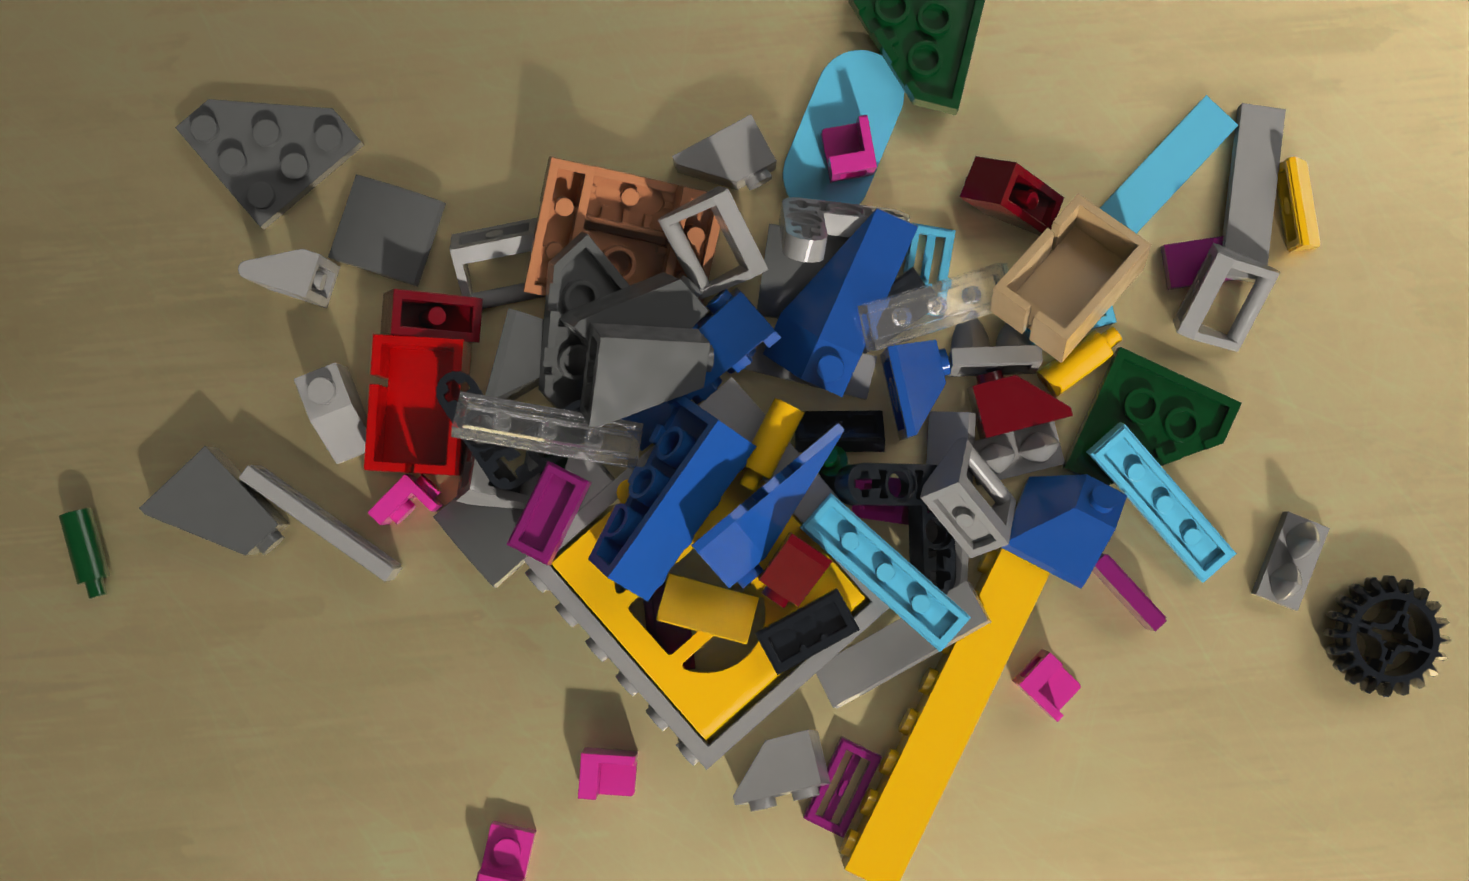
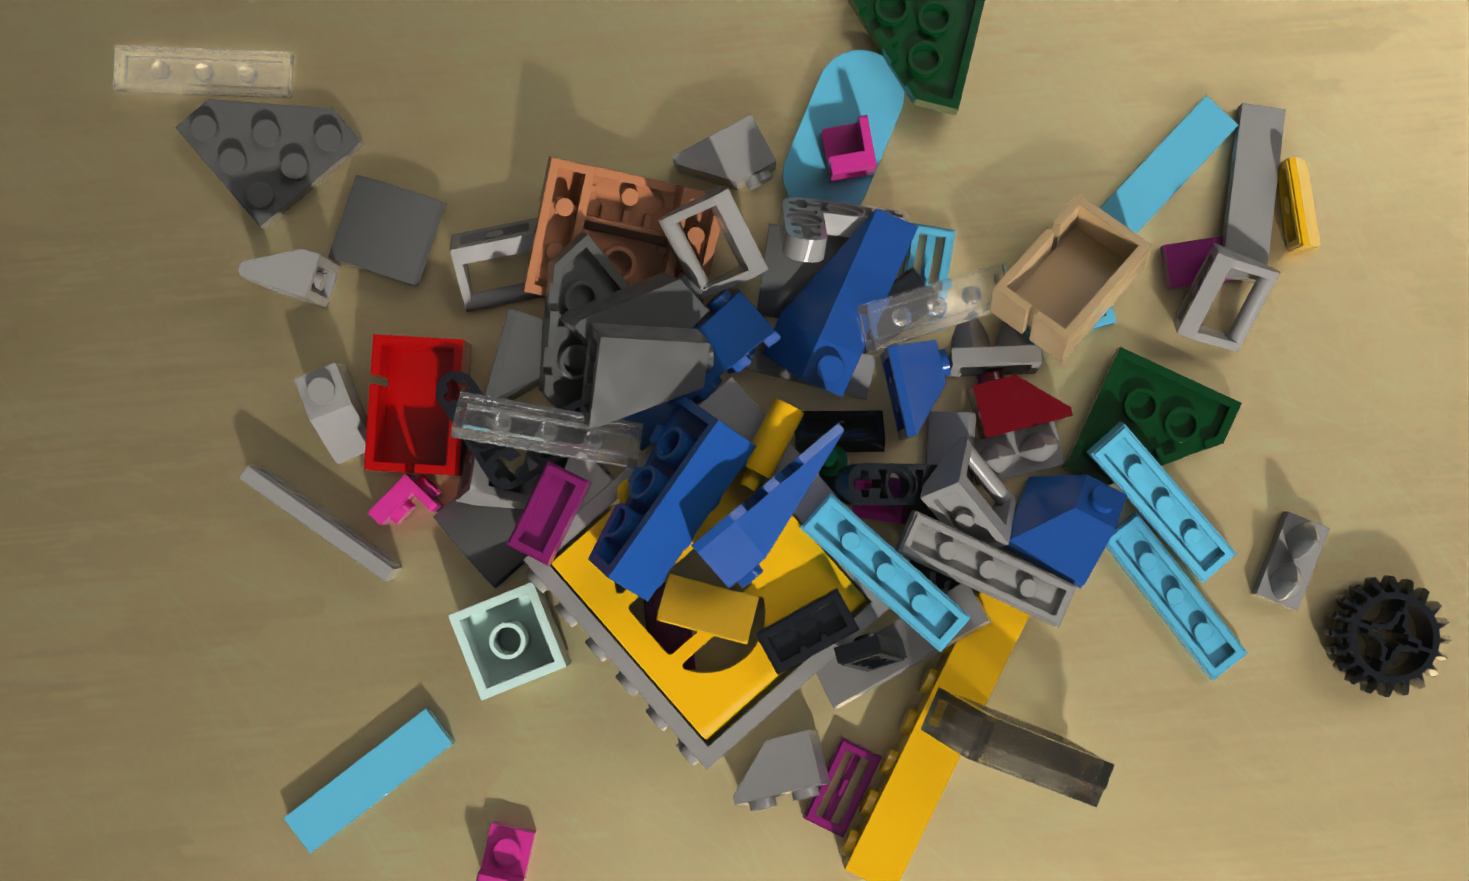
(85, 550): dark green cylinder -> none
(203, 71): none -> clear tile
(217, 505): dark grey slope -> none
(369, 780): none -> medium azure tile
(431, 315): dark red slope -> none
(509, 640): none -> light aqua brick
(607, 772): dark pink panel -> none
(793, 571): dark red slope -> none
(870, 652): none -> black plate
(985, 568): none -> light grey tile
(1011, 194): dark red slope -> none
(1017, 747): none -> clear smoke piece
(1047, 683): dark pink panel -> none
(1084, 358): yellow cylinder -> none
(1128, 593): magenta tile -> none
(1174, 597): none -> medium azure tile

